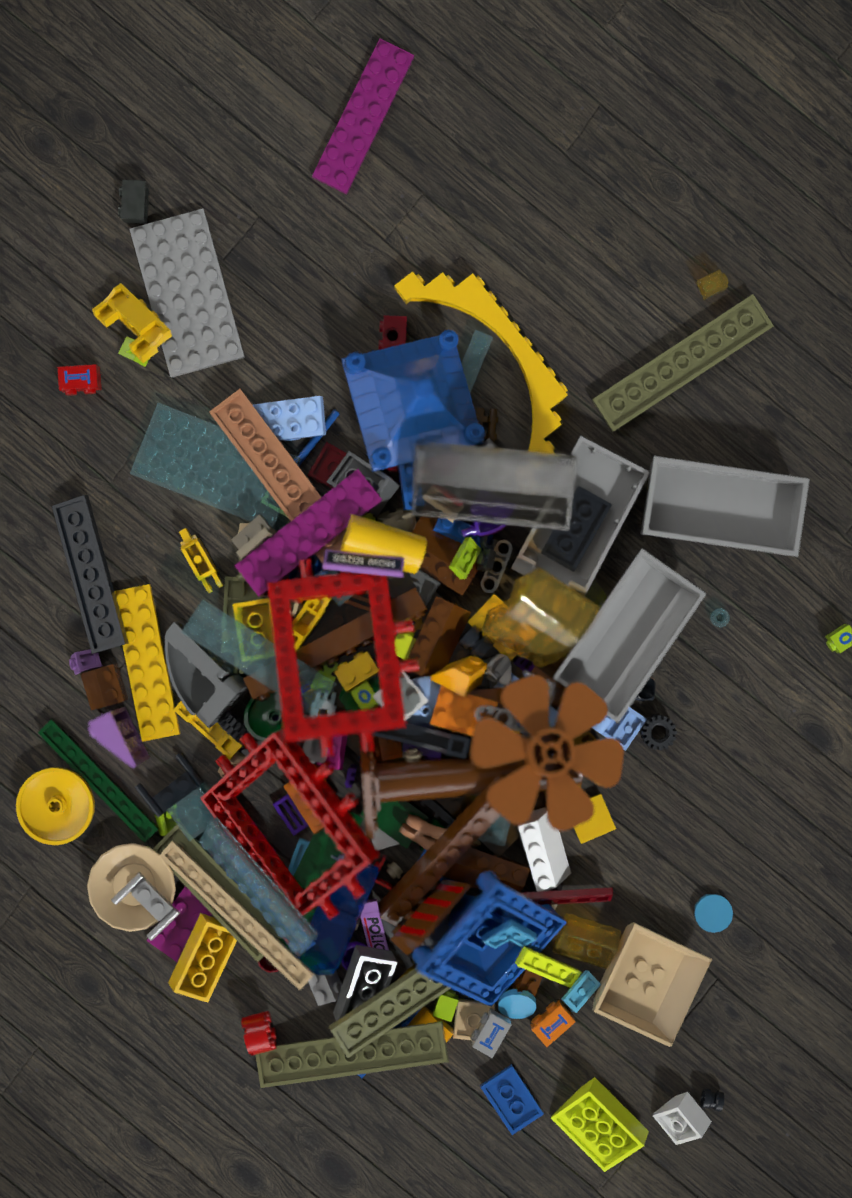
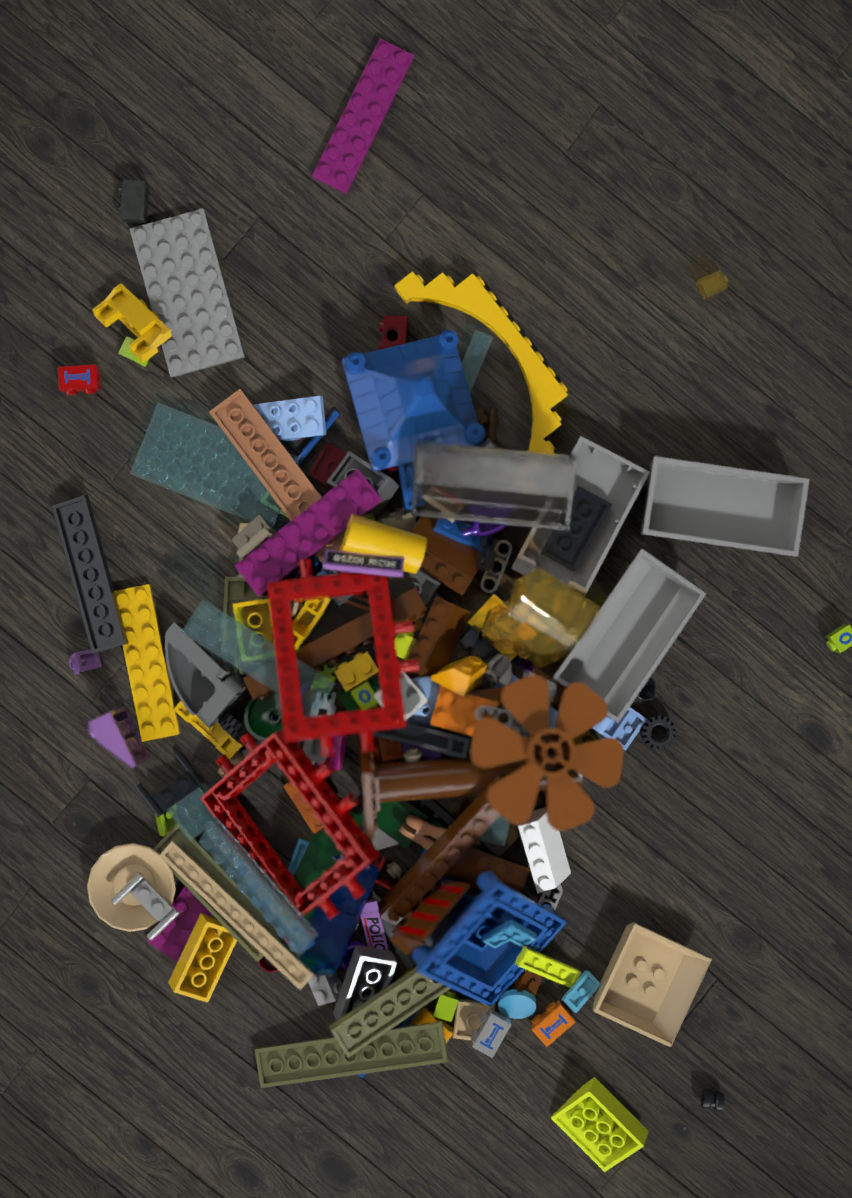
(55, 806): yellow dish -> none
(98, 780): dark green plate -> none
(104, 686): reddish brown slope -> none
(199, 559): yellow hinge -> none
(259, 1035): red brick -> none
(285, 819): dark purple tile -> none
(351, 775): dark purple tile -> none
(465, 558): lime plate -> none
(511, 1099): blue plate -> none
(570, 896): dark red tile -> none
(587, 941): clear yellow slope -> none
(599, 823): yellow tile -> none
(682, 363): olive plate -> none
(682, 1119): white slope -> none
(713, 913): dark azure tile -> none
(724, 621): clear light blue plate -> none

